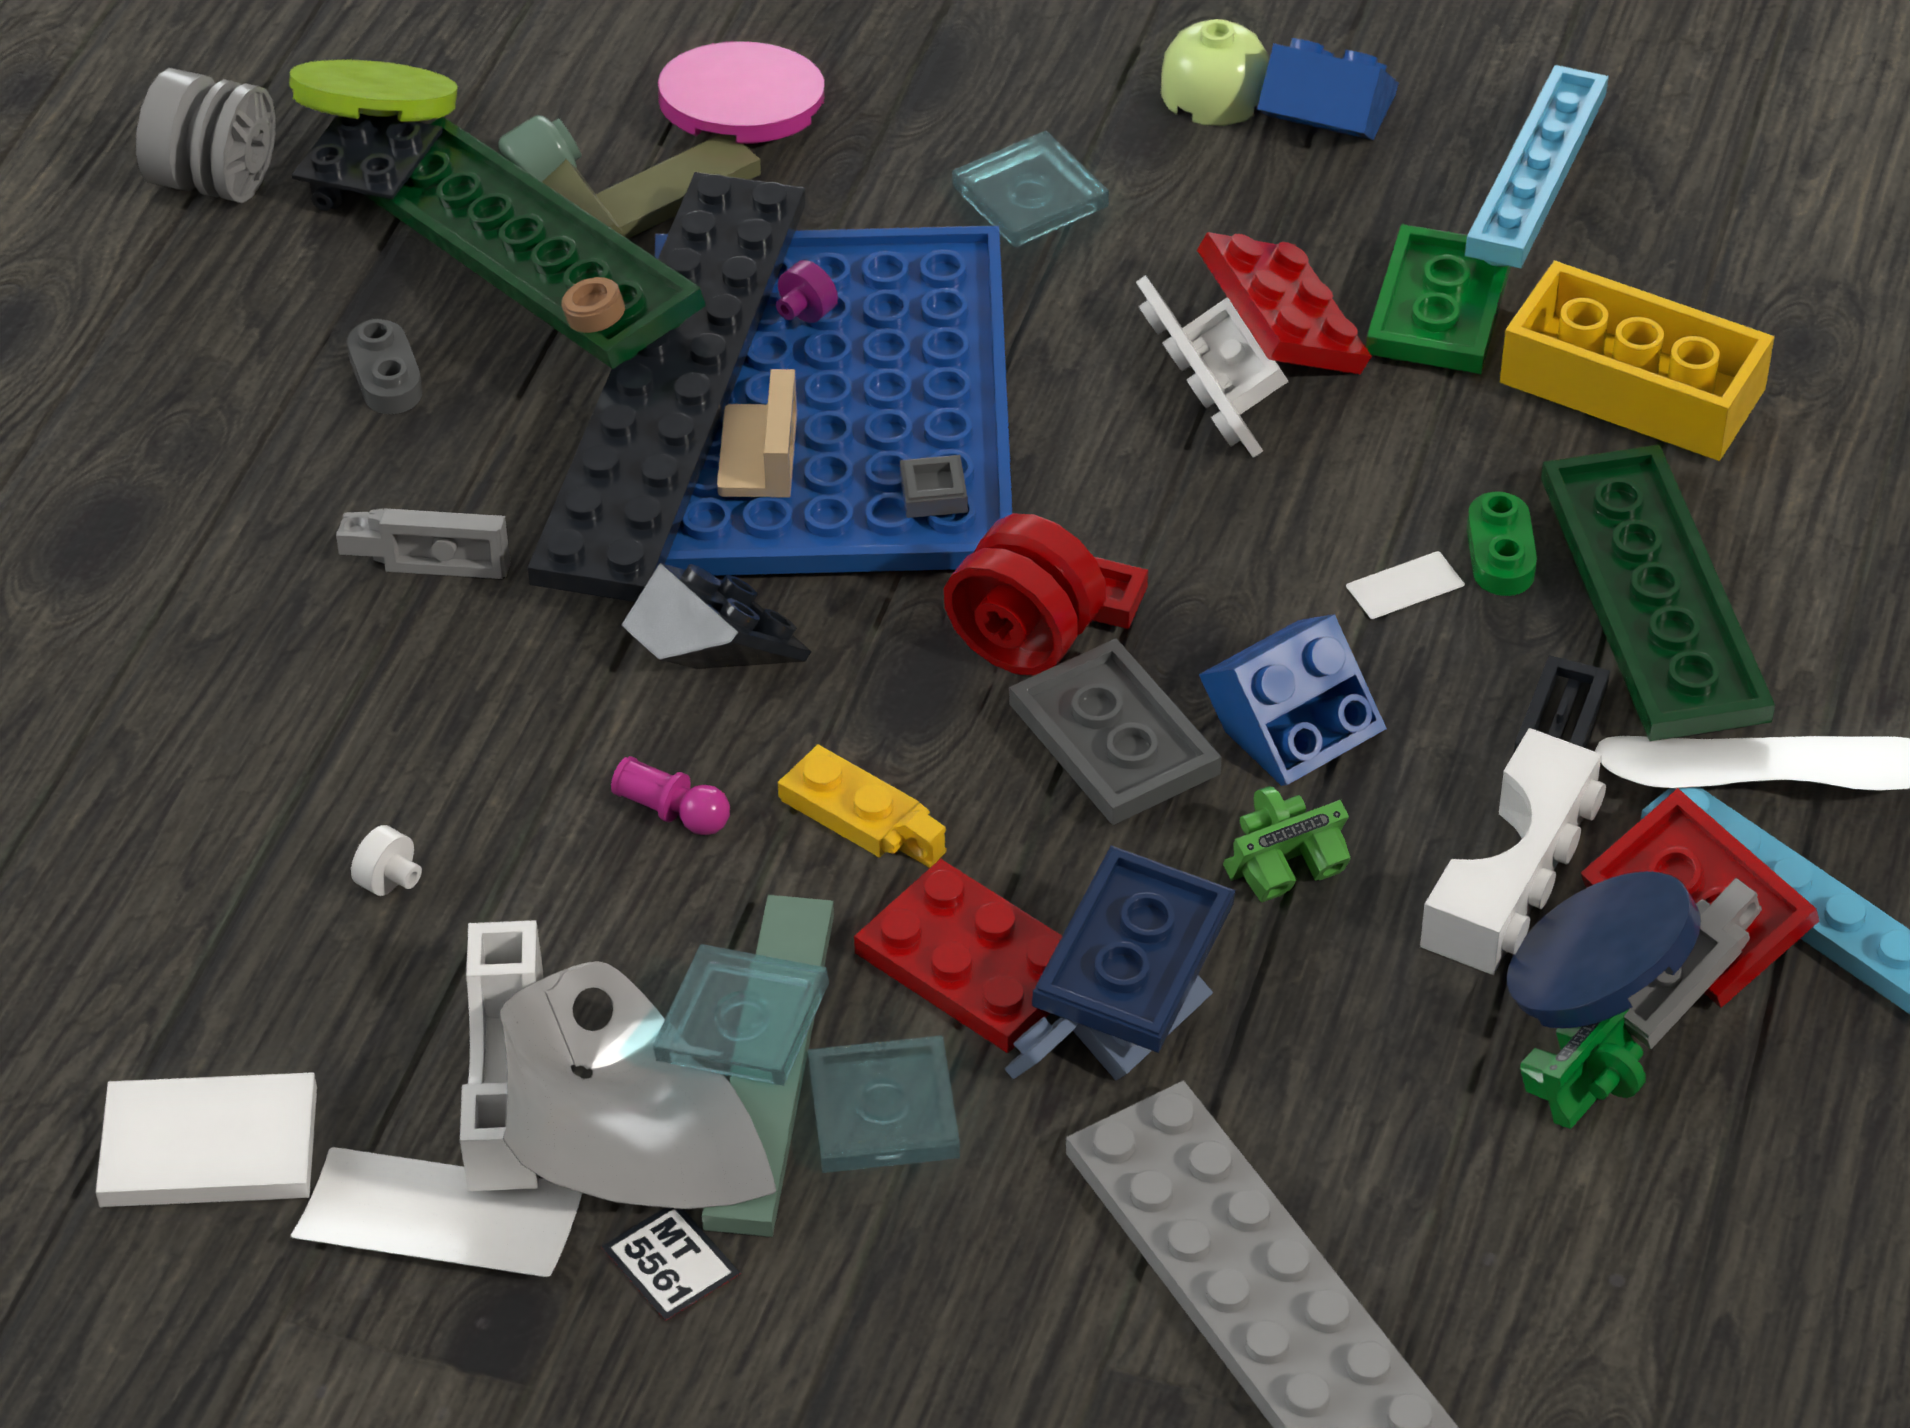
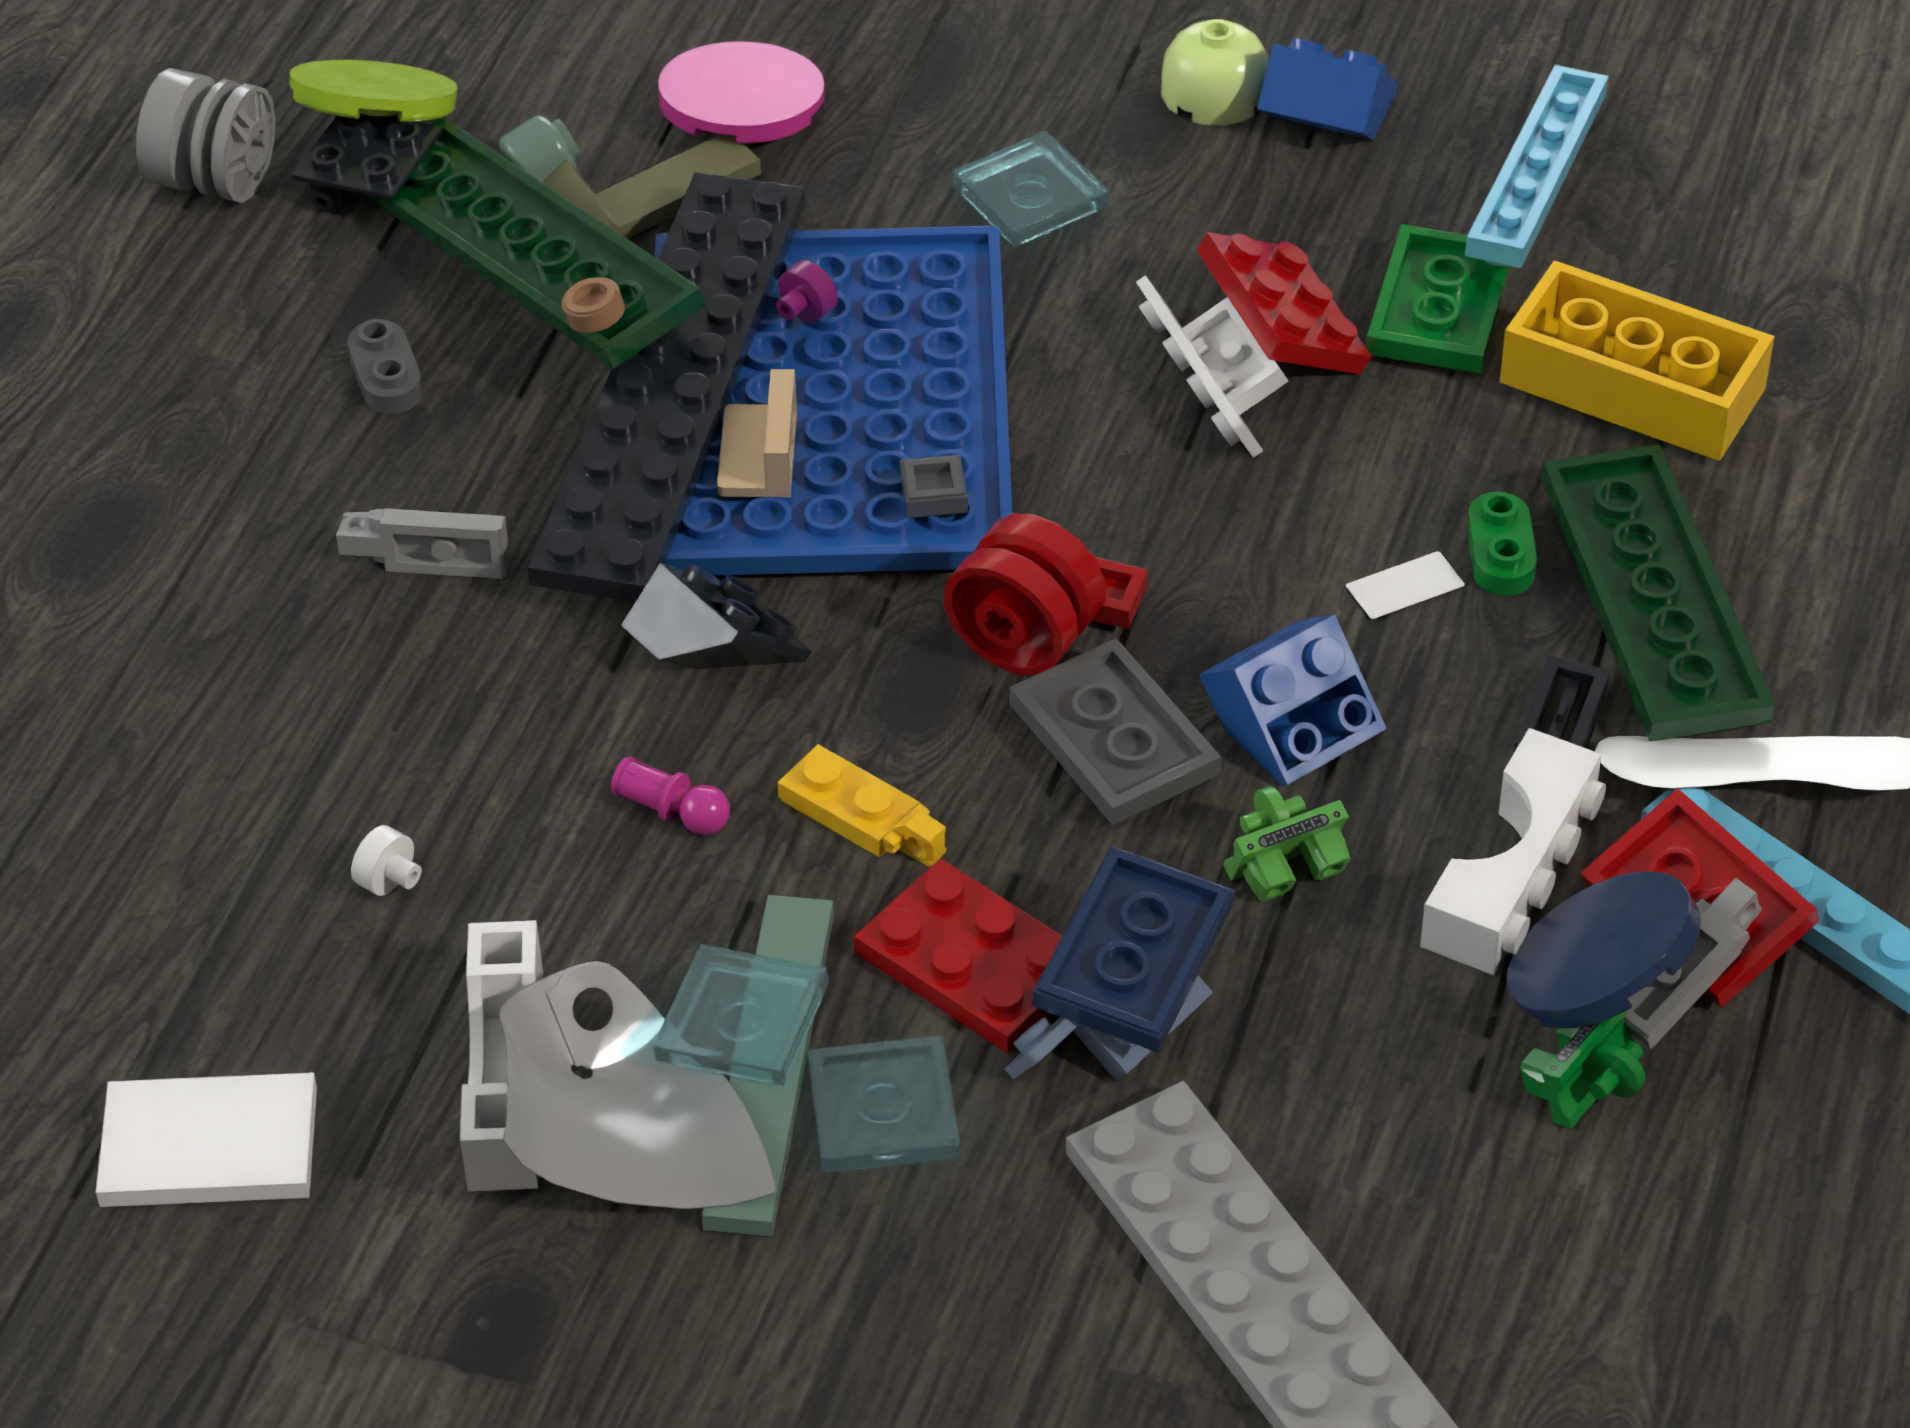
(430, 1214): white sticker -> none
(670, 1261): sticker -> none

